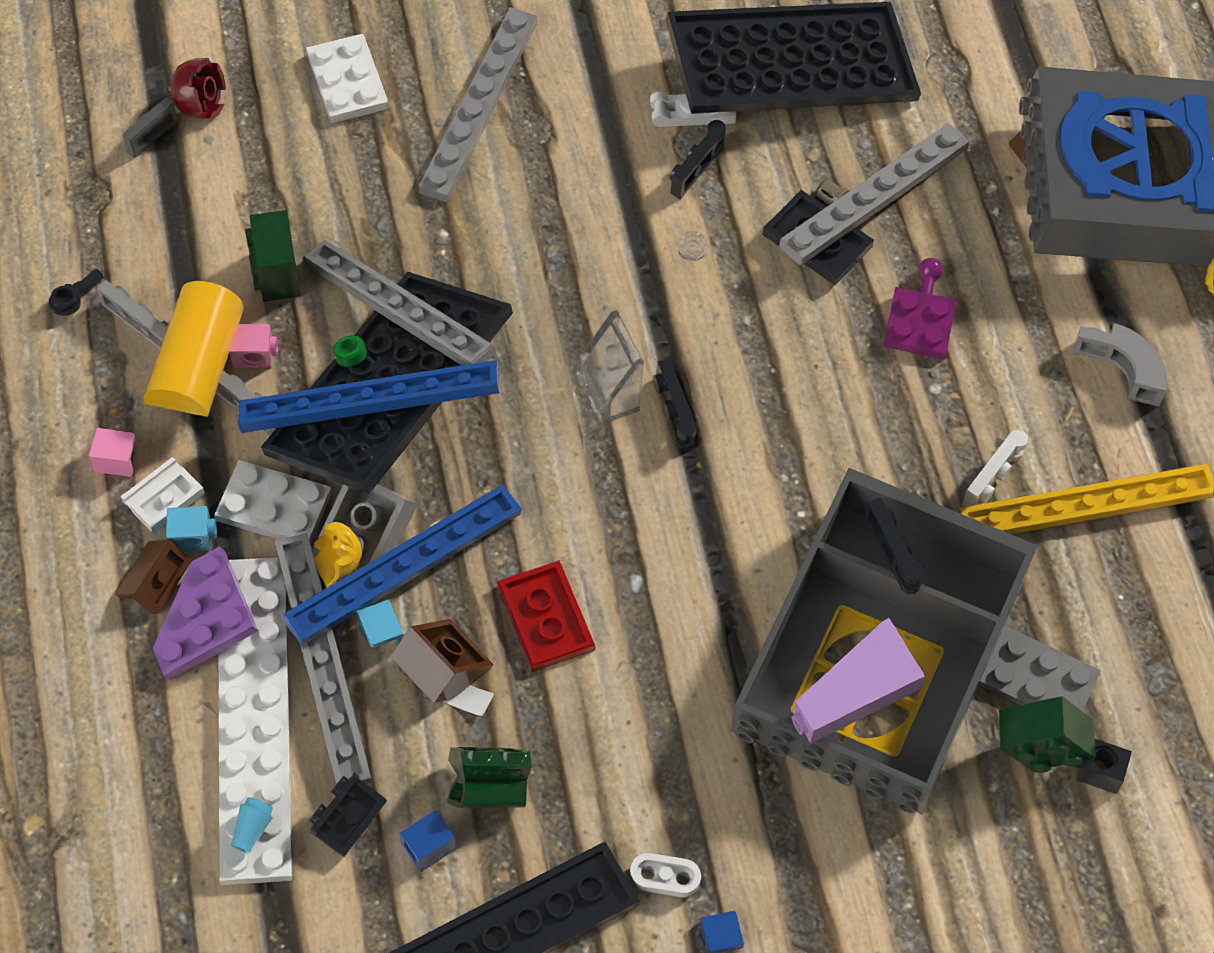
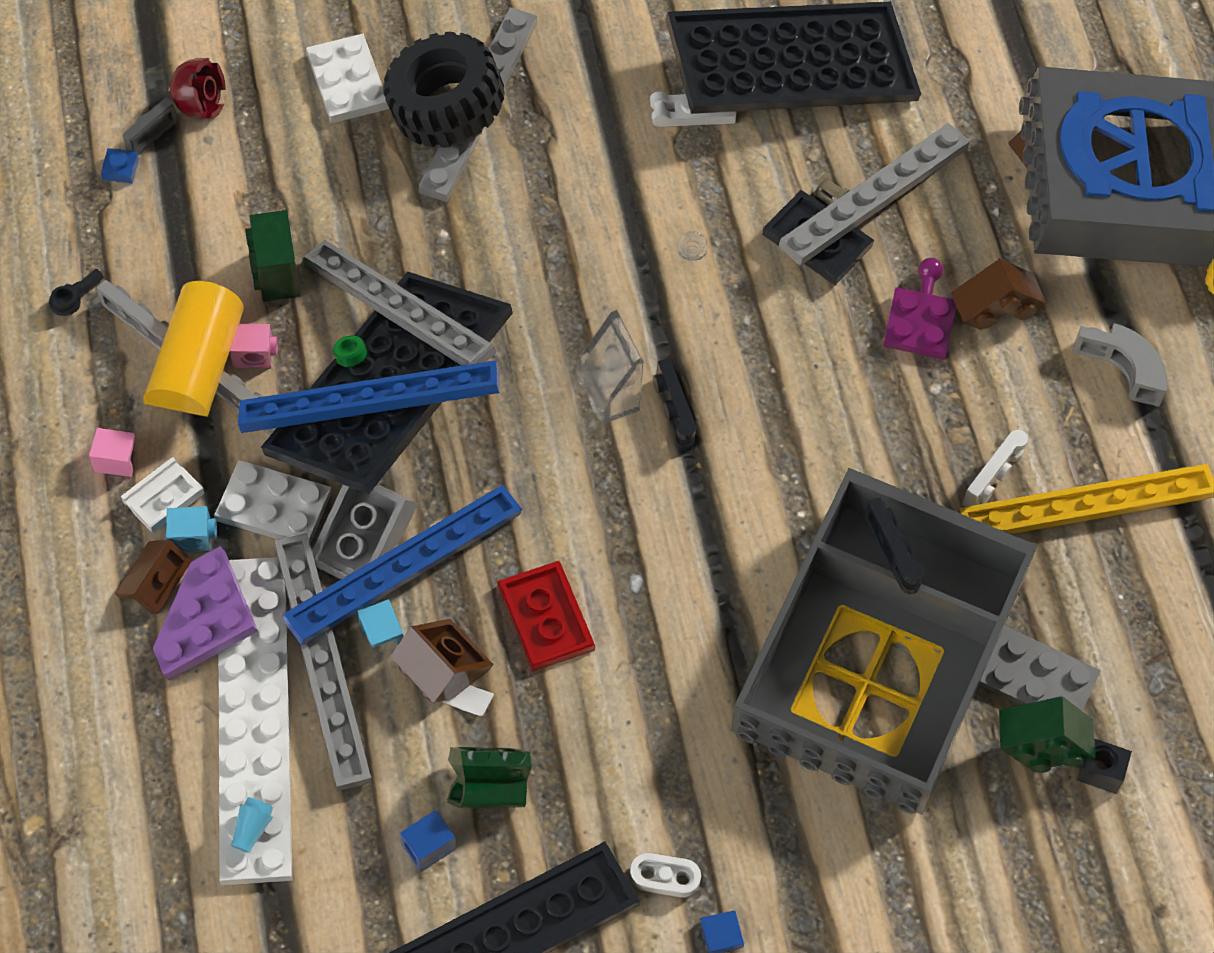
(120, 165): none -> blue plate
(338, 553): yellow hair -> none
(347, 814): black bracket -> none
(451, 115): none -> black tyre
(698, 159): black plate -> none
(861, 683): lavender slope -> none
(998, 291): none -> reddish brown brick

